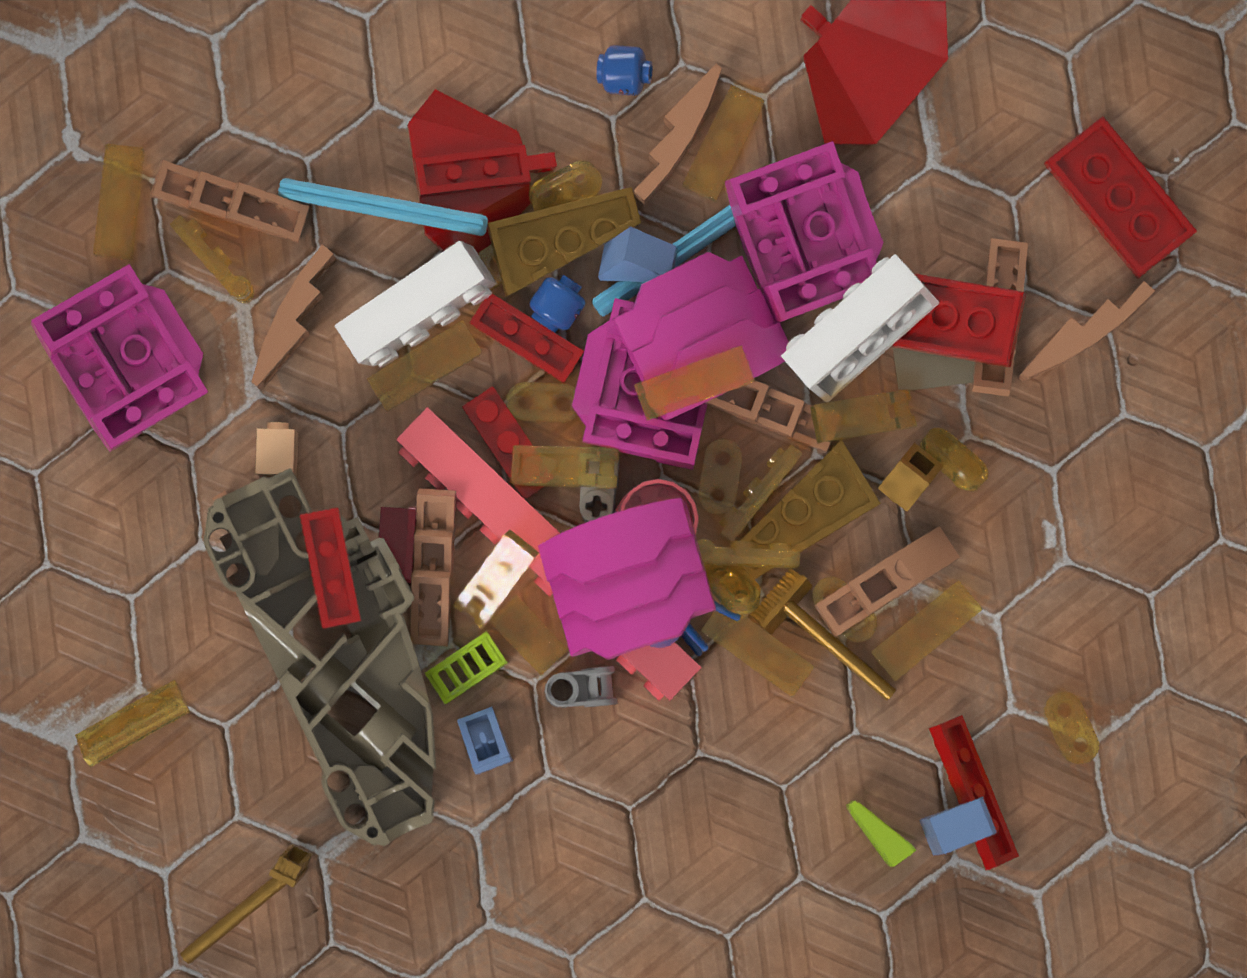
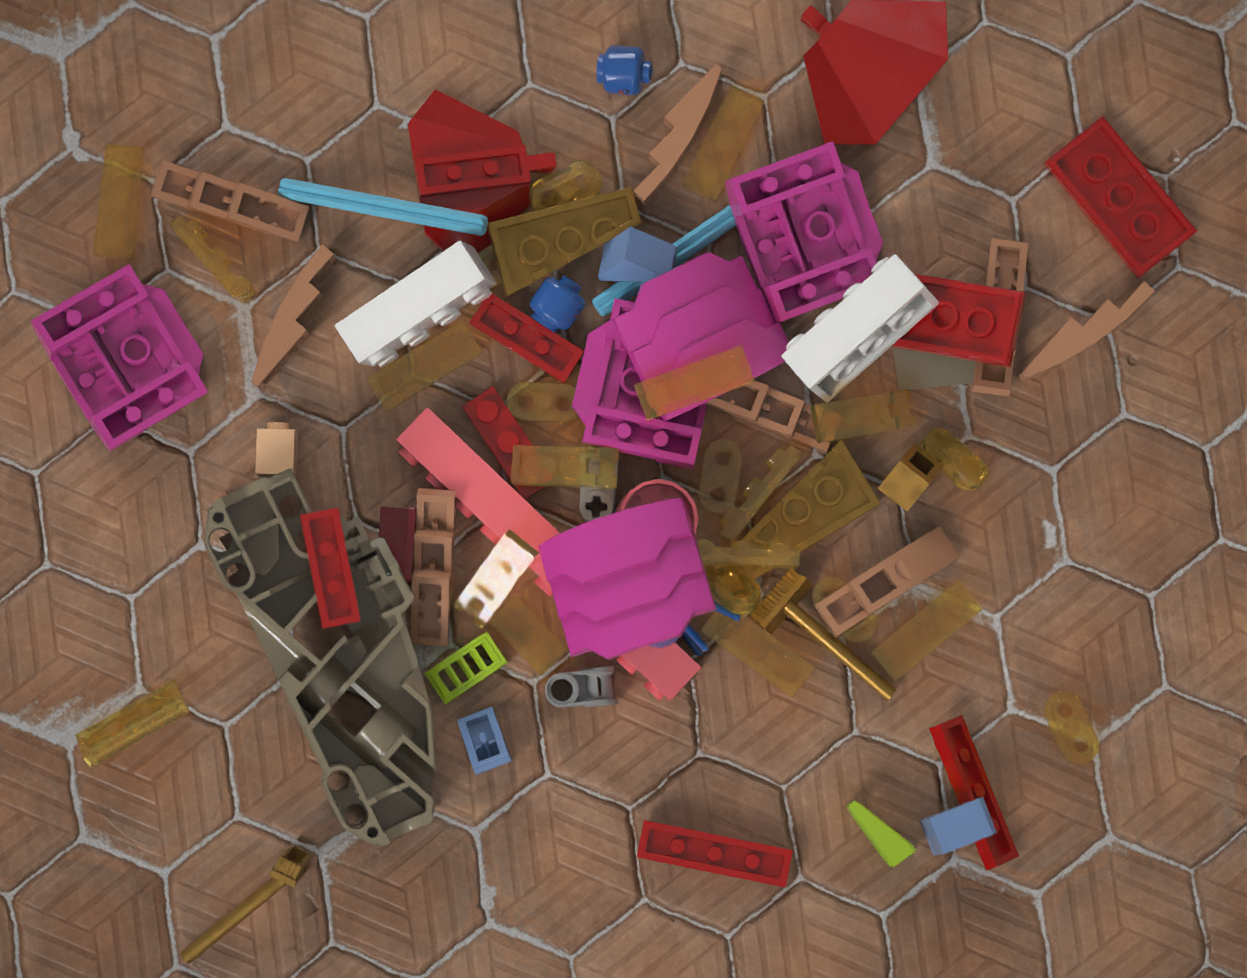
(714, 853): none -> red plate

